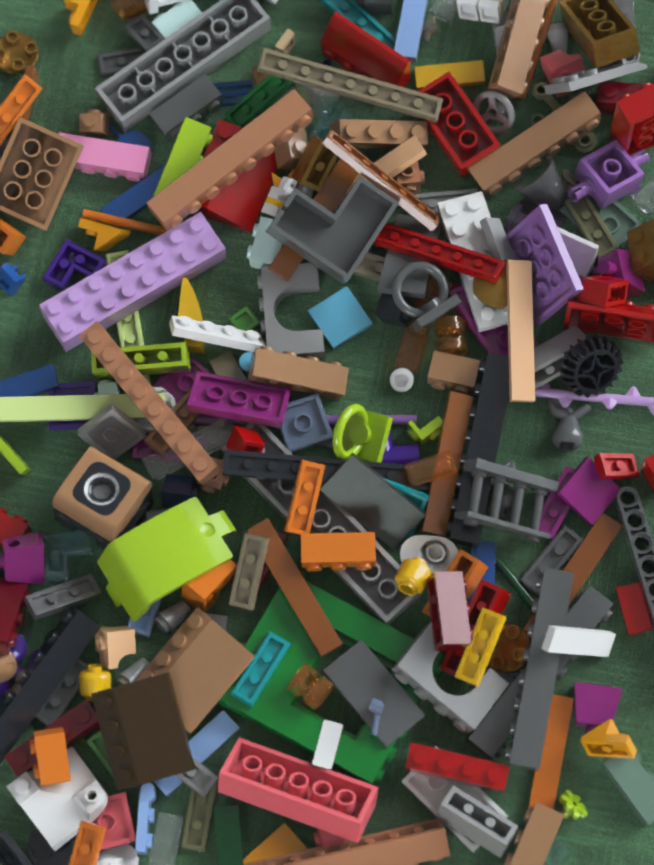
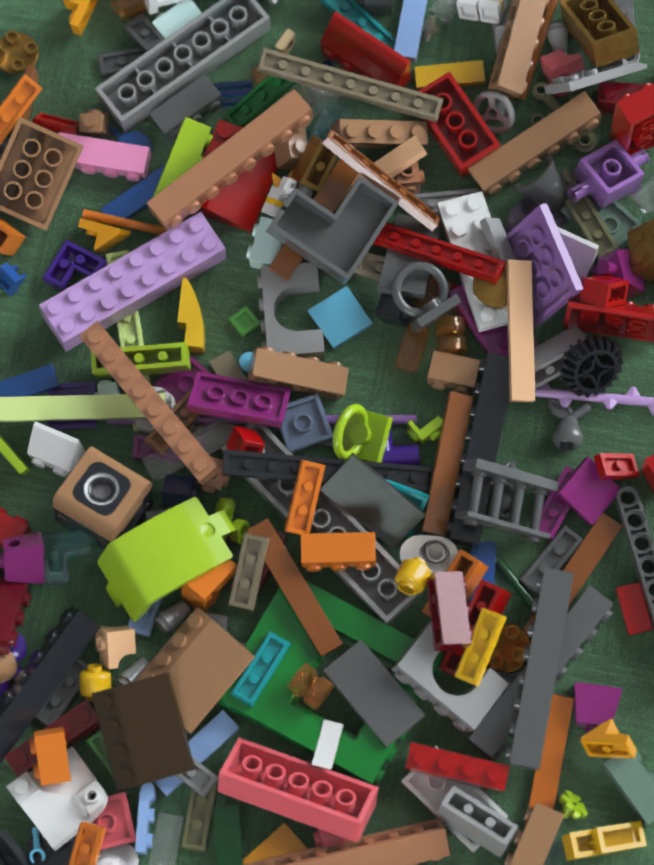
(36, 846): none -> medium azure hand
(54, 449): none -> white slope
(57, 123): none -> red tile
(62, 596): flat silver plate -> none
(111, 432): light grey plate -> none
(215, 334): white plate -> none
(240, 525): none -> lime arm
(377, 707): sand blue hand -> none
(402, 379): white tile -> none
(430, 468): clear orange tile -> none
(578, 641): white tile -> none
(603, 840): none -> yellow slope

